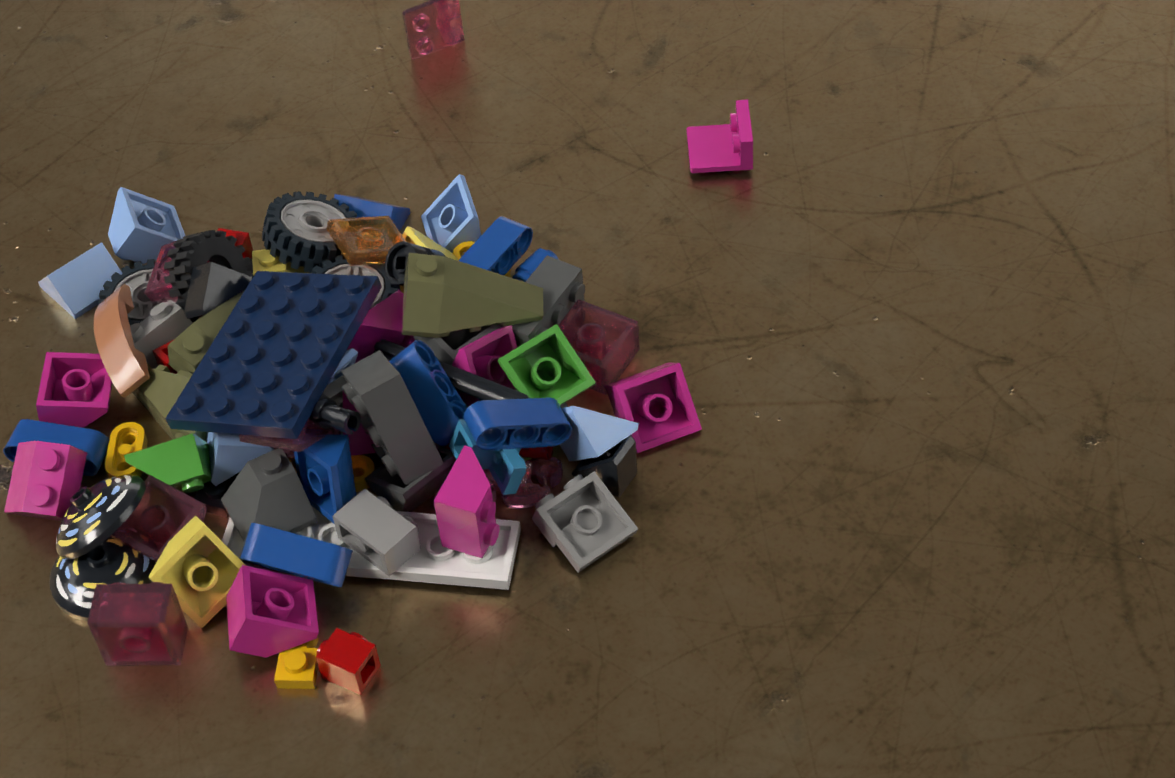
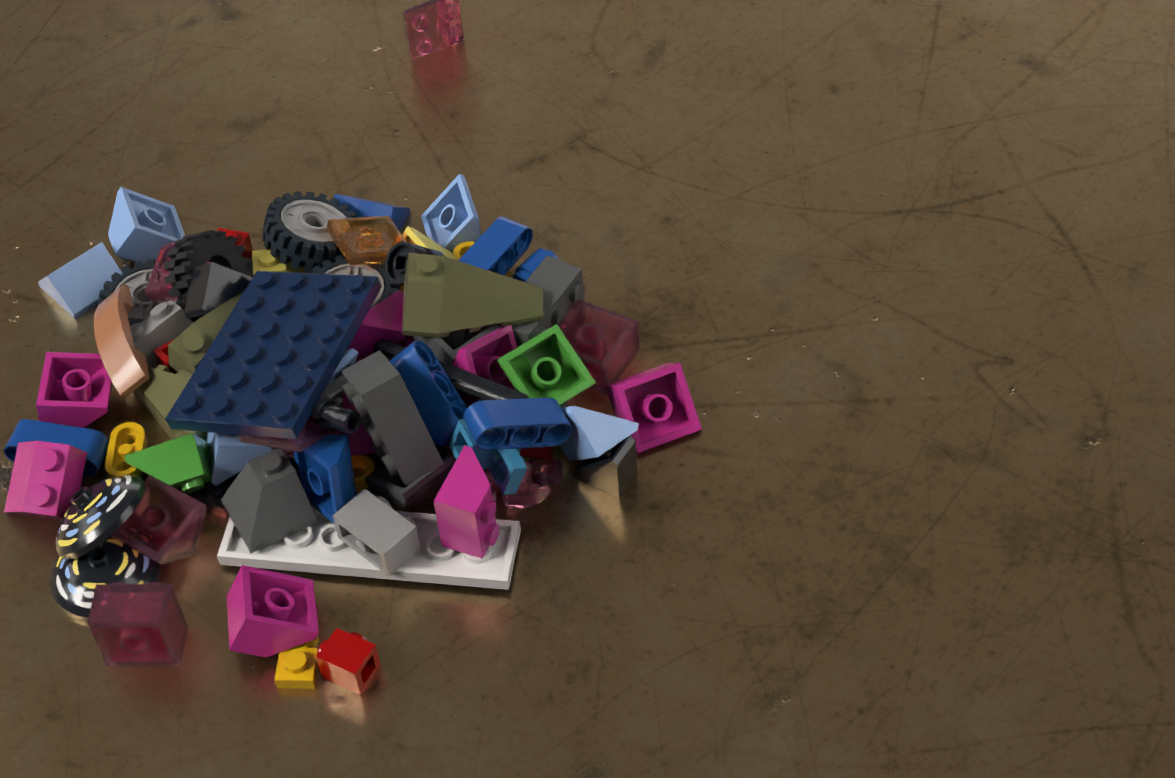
(198, 569): light yellow slope -> none
(296, 554): blue beam -> none
(583, 520): light grey plate -> none
(722, 146): dark pink bracket -> none

